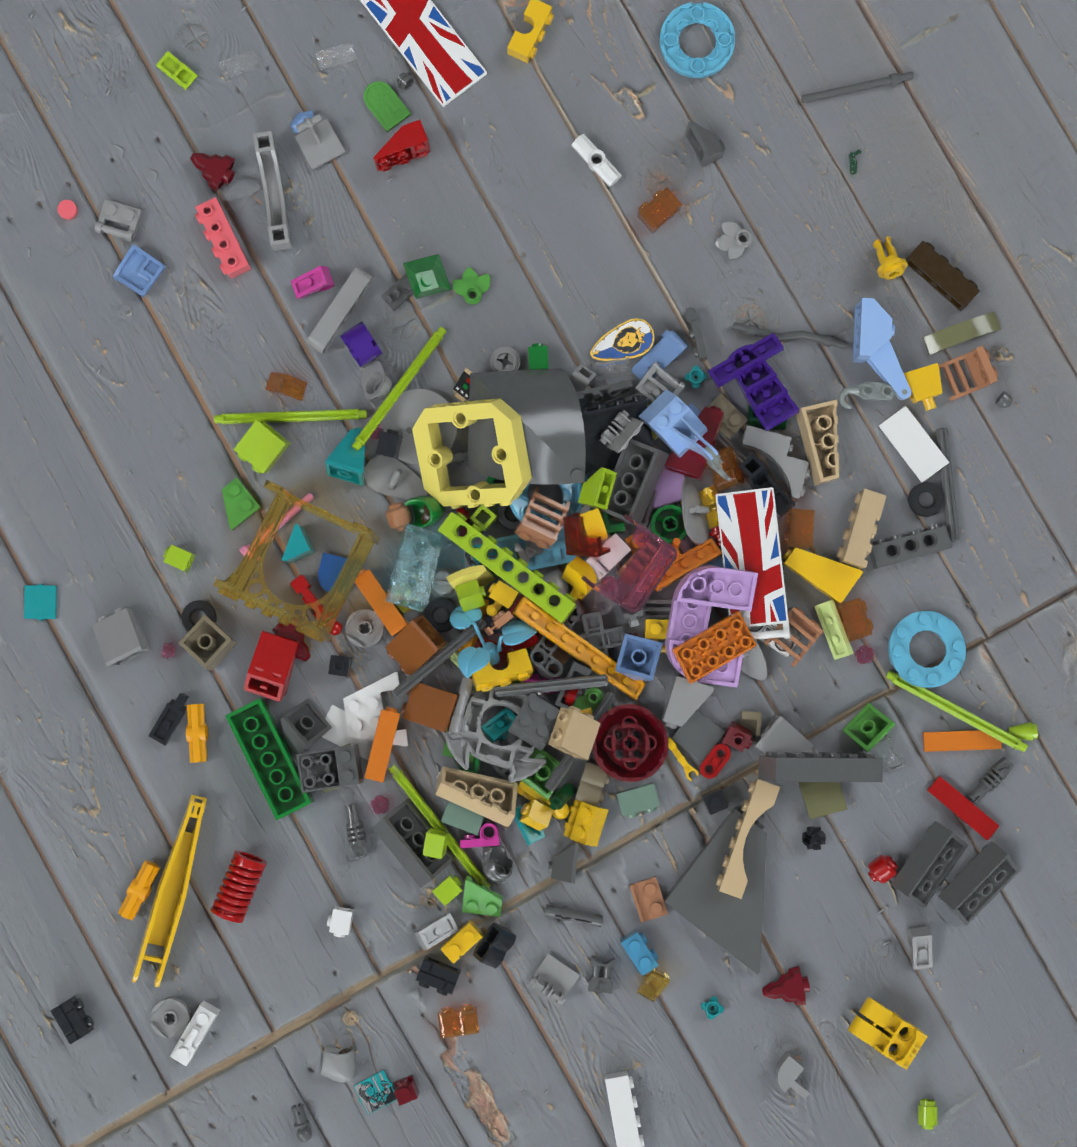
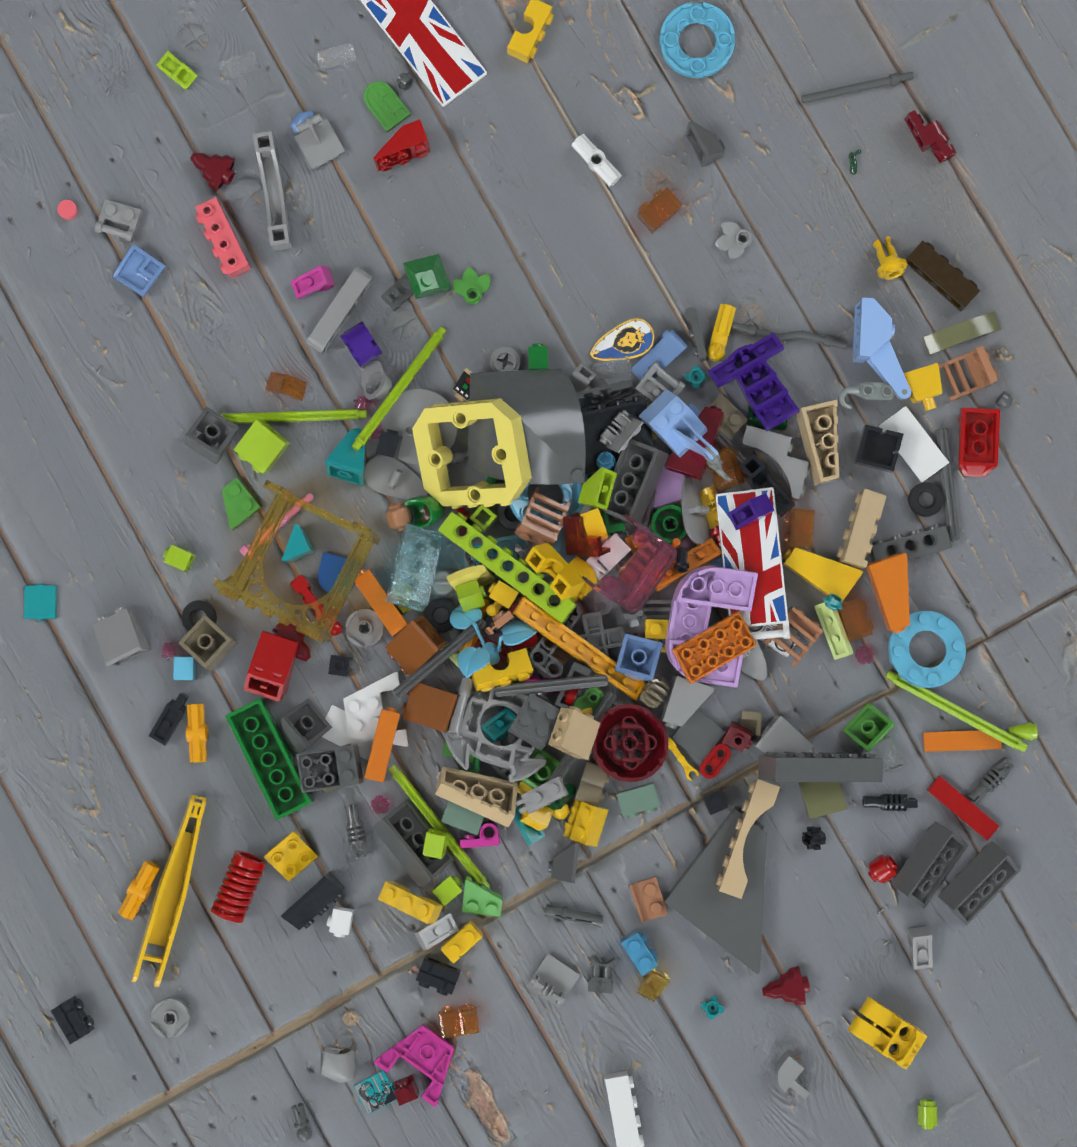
(185, 668): none -> medium azure panel
(195, 1033): white piece -> none
(211, 435): none -> dark grey slope
(290, 856): none -> yellow hinge
(314, 902): none -> black slope
(362, 402): none -> clear pink plate
(409, 903): none -> yellow arch
(425, 1052): none -> dark pink wing
(494, 945): black brick -> none
(496, 863): dark grey hair -> none
(542, 795): none -> light grey hinge
(546, 559): none -> yellow arch
(606, 460): none -> dark azure plate
(655, 691): none -> dark tan gear
(682, 560): none -> black pin
(721, 332): none -> yellow piece
(751, 511): none -> dark purple slope
(833, 602): none -> teal plate
(877, 449): none -> black piece
(890, 802): none -> black hinge
(891, 590): none -> orange slope
(930, 136): none -> dark red plate
(978, 441): none -> red slope

